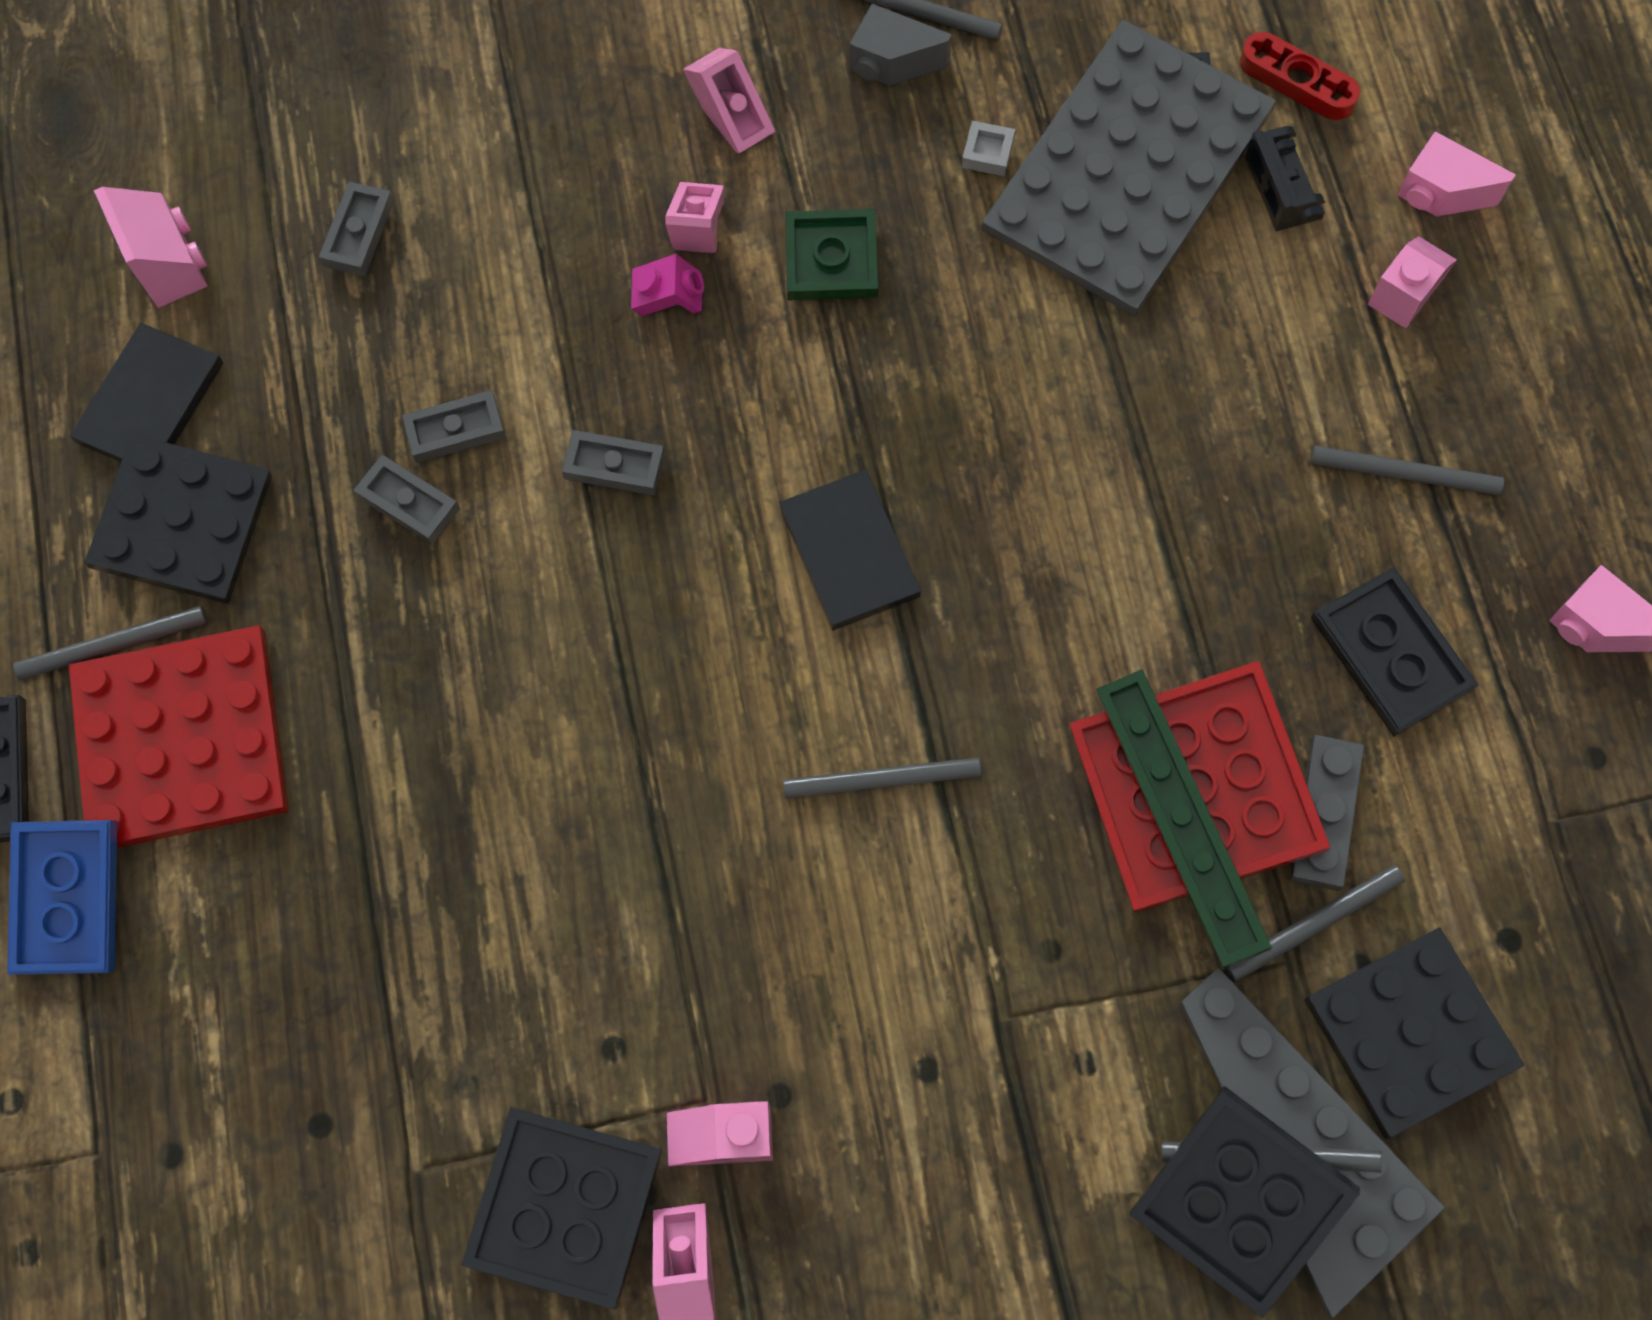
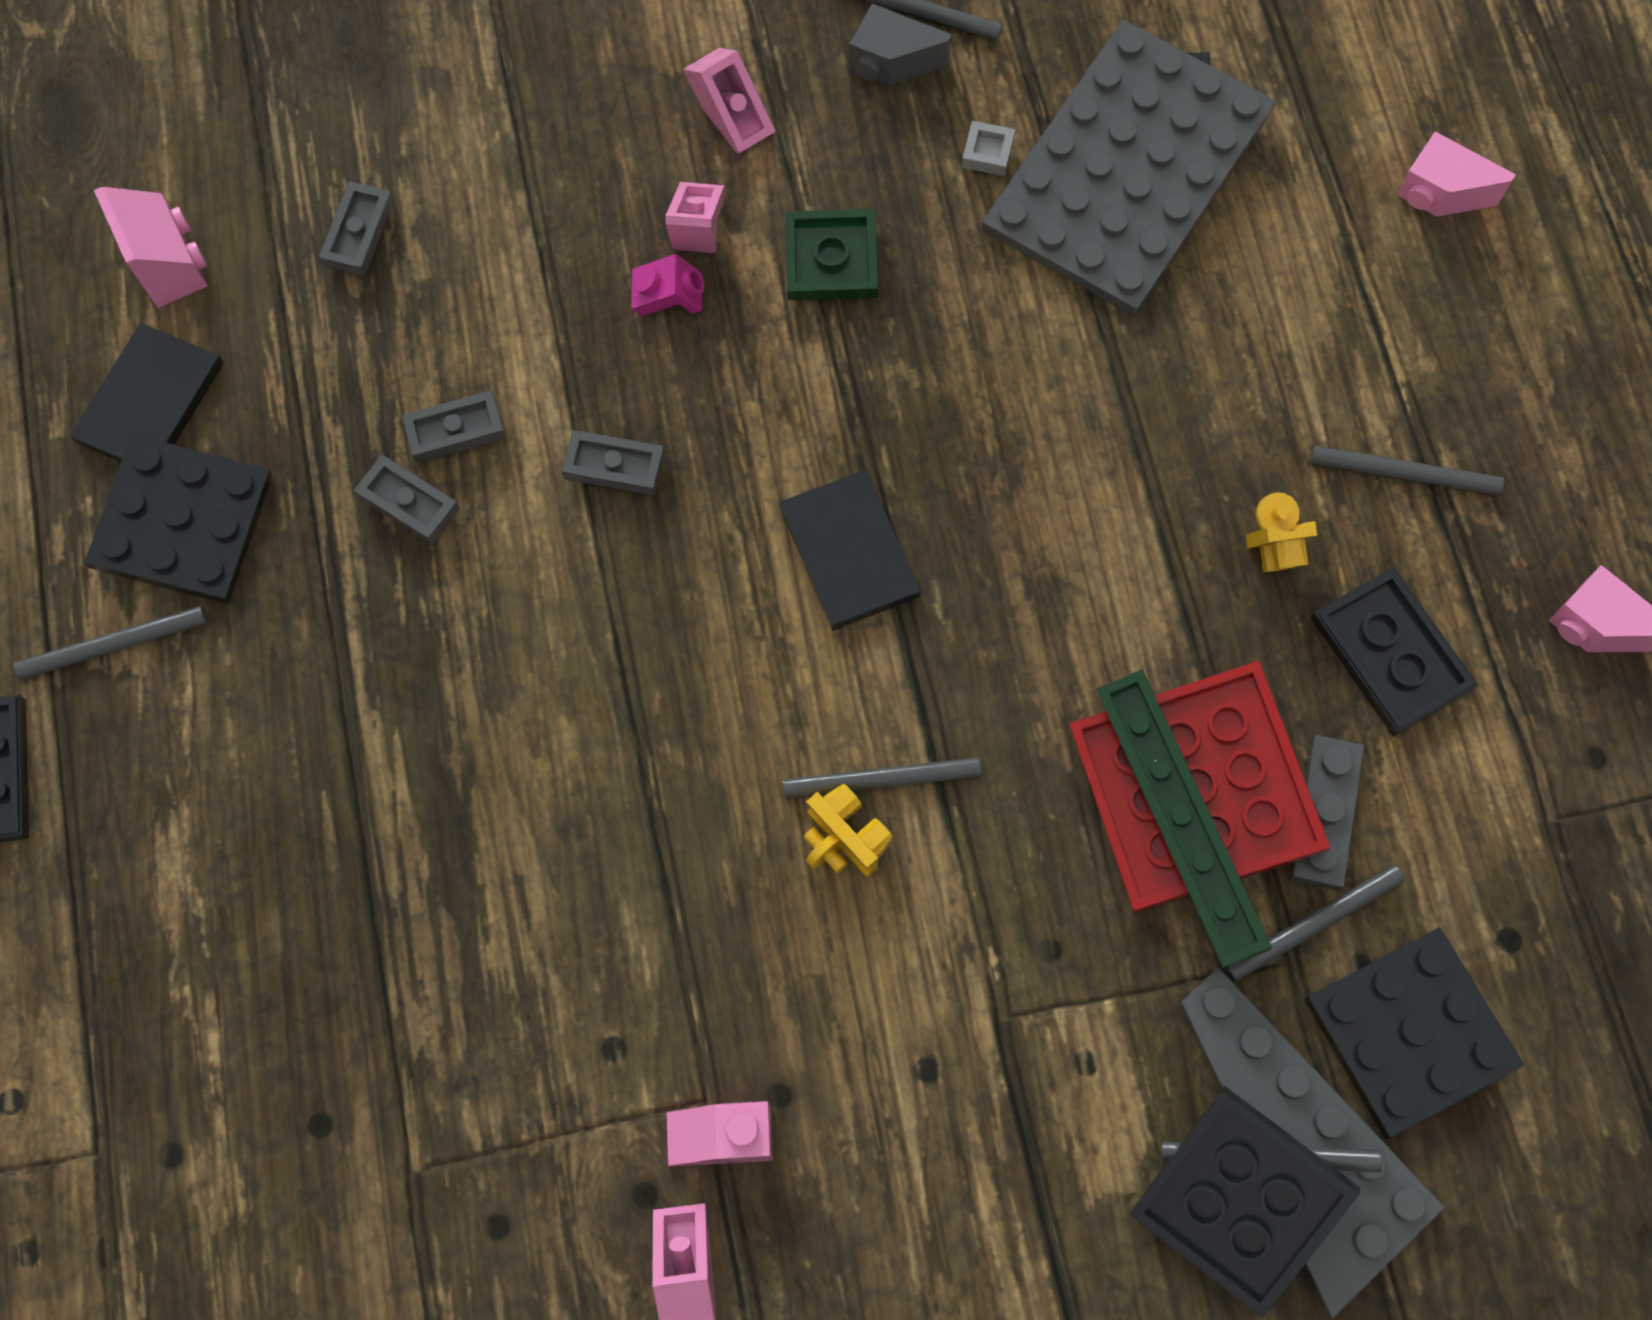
(62, 897): blue tile -> none
(179, 736): red plate -> none
(562, 1208): black plate -> none
(831, 816): none -> yellow hips
(1280, 539): none -> yellow hips
(1282, 179): black hinge -> none
(1303, 93): red beam -> none
(1411, 281): bright pink slope -> none

